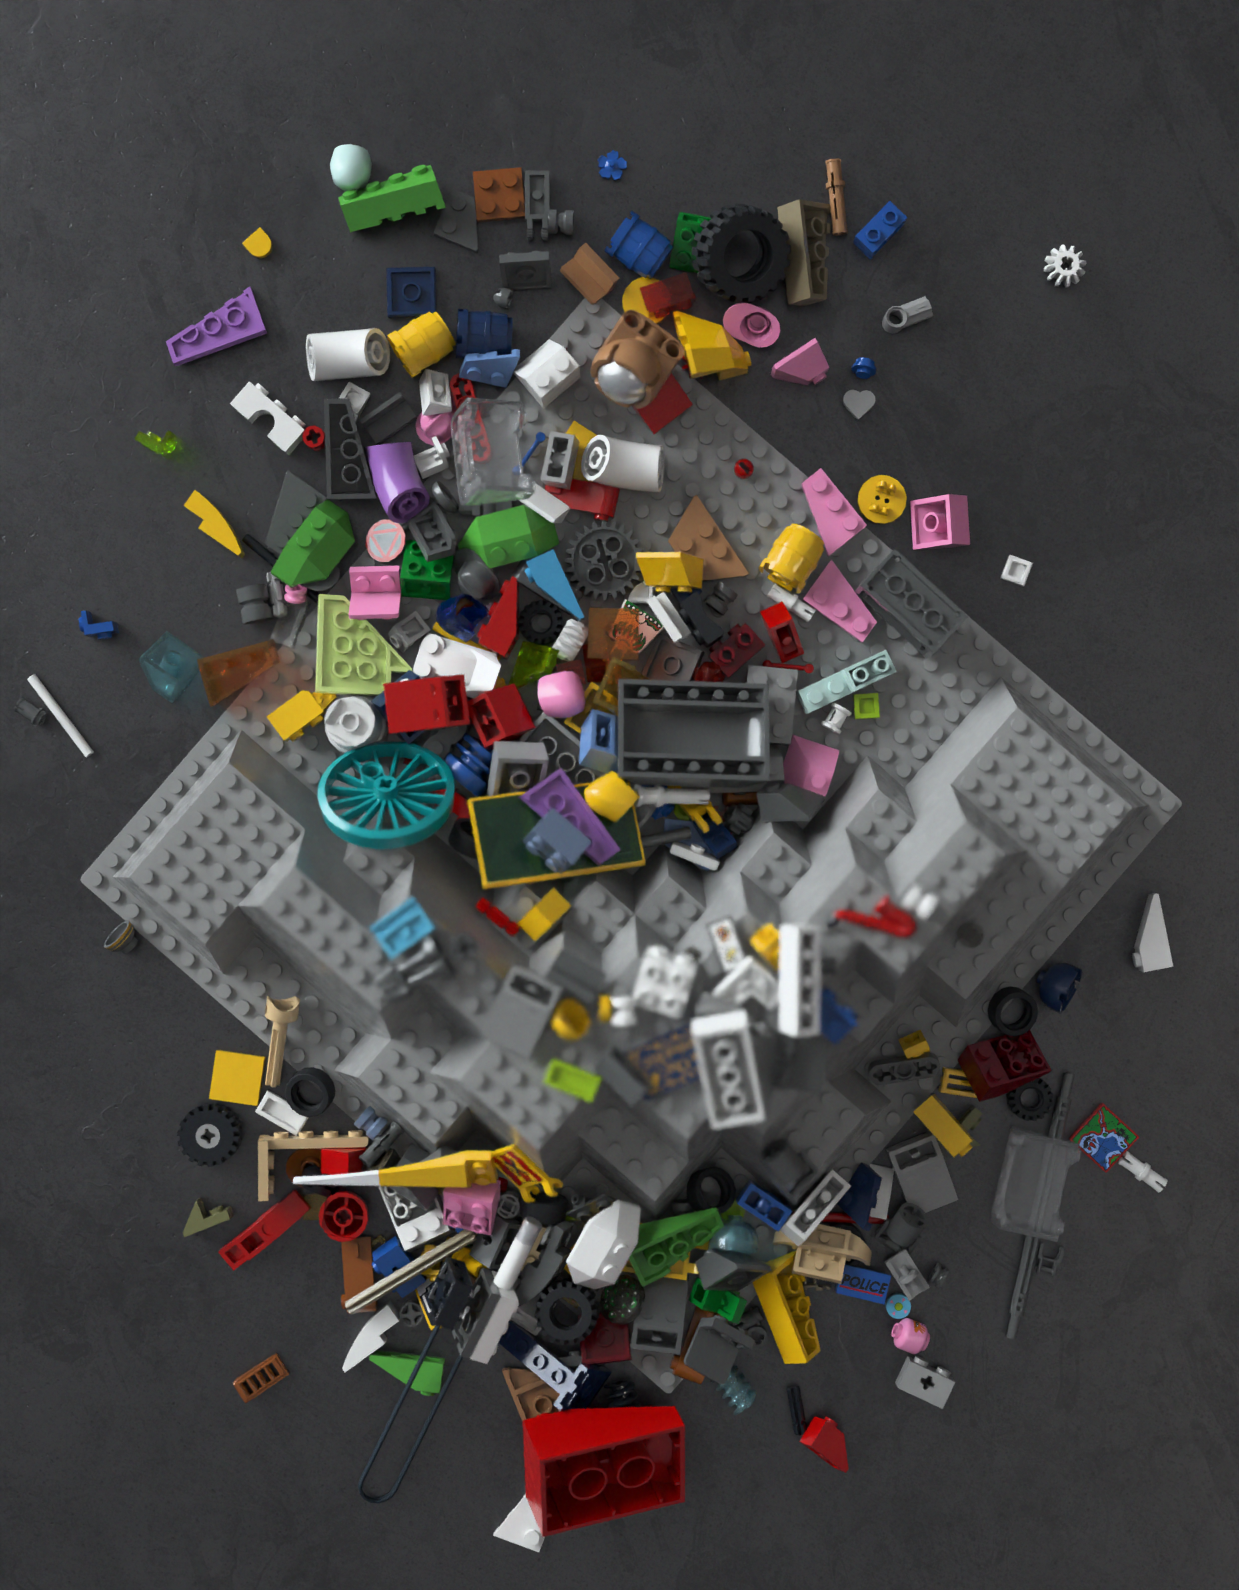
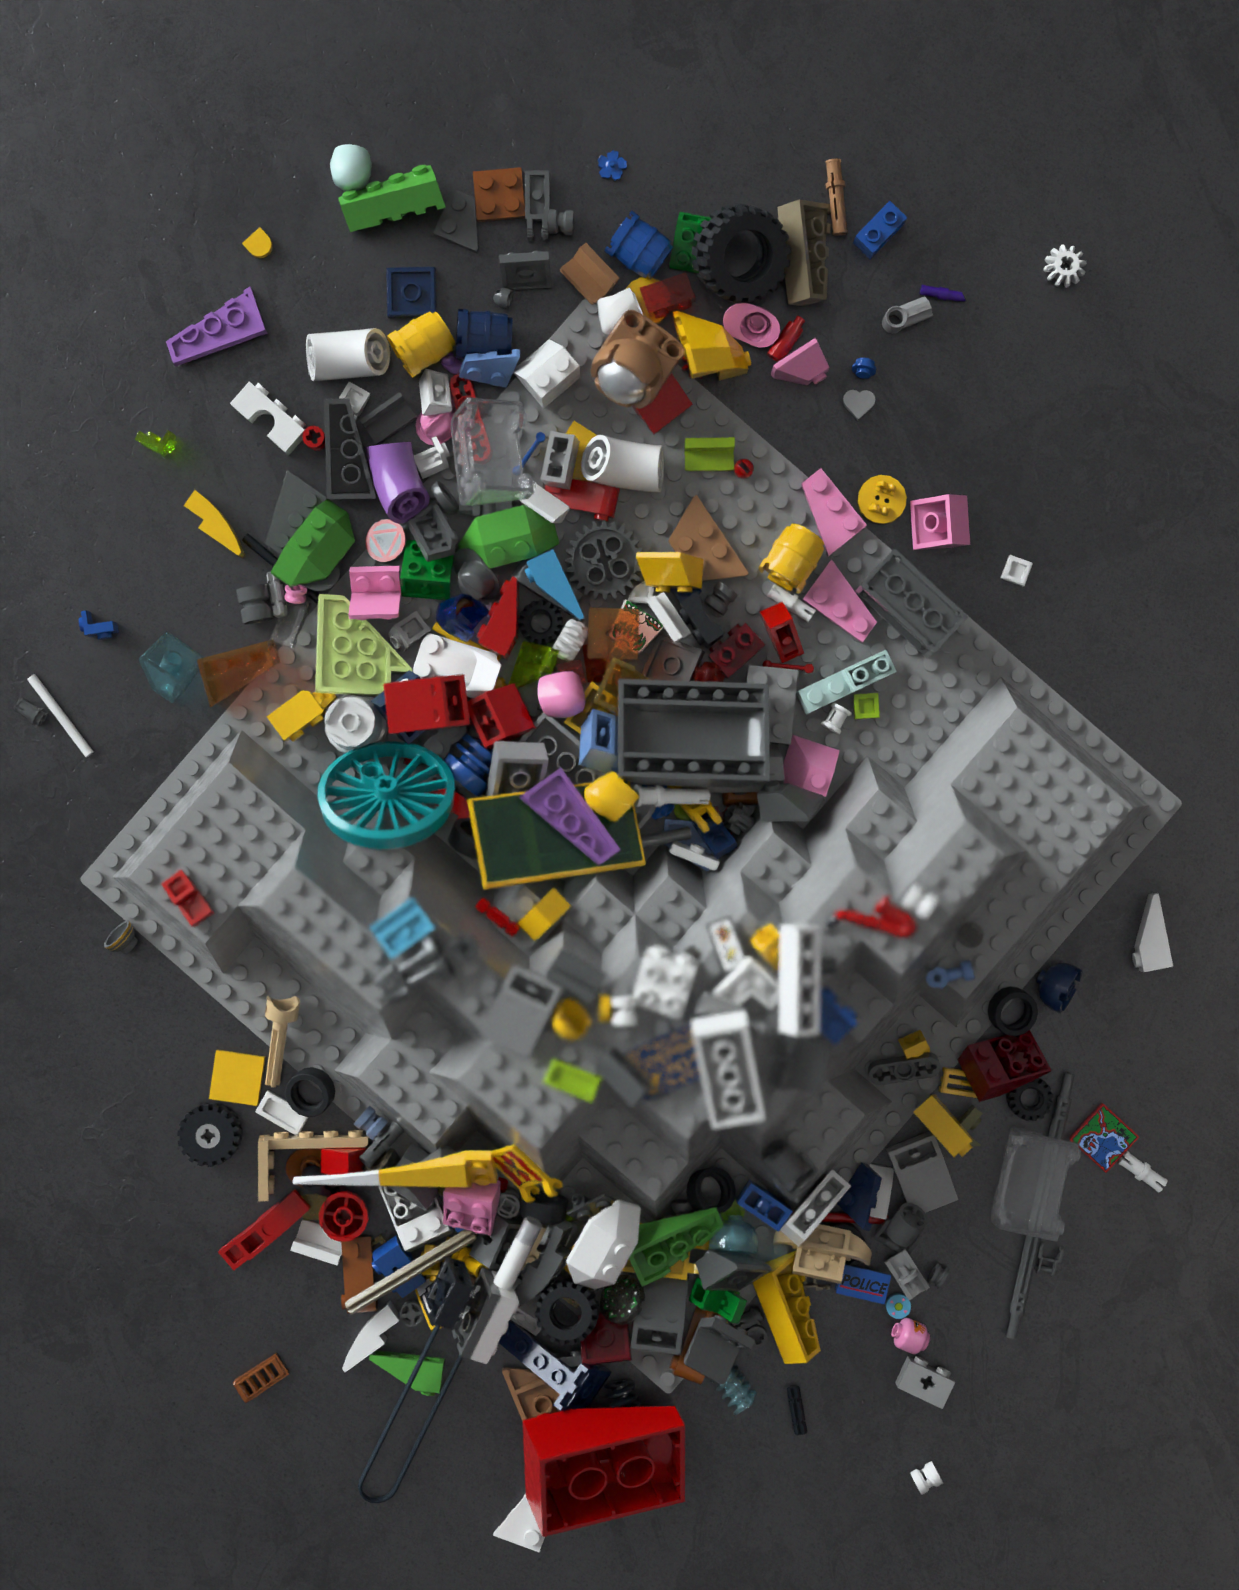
(187, 898): none -> red slope
(201, 1220): olive slope -> none
(316, 1244): none -> white panel
(451, 363): none -> medium lavender arm
(556, 841): sand blue brick -> none
(613, 307): none -> white piece
(709, 454): none -> lime panel
(786, 339): none -> red cylinder
(826, 1442): red slope -> none
(931, 1474): none -> white wheel
(940, 977): none -> medium blue leg
(942, 293): none -> dark purple piece

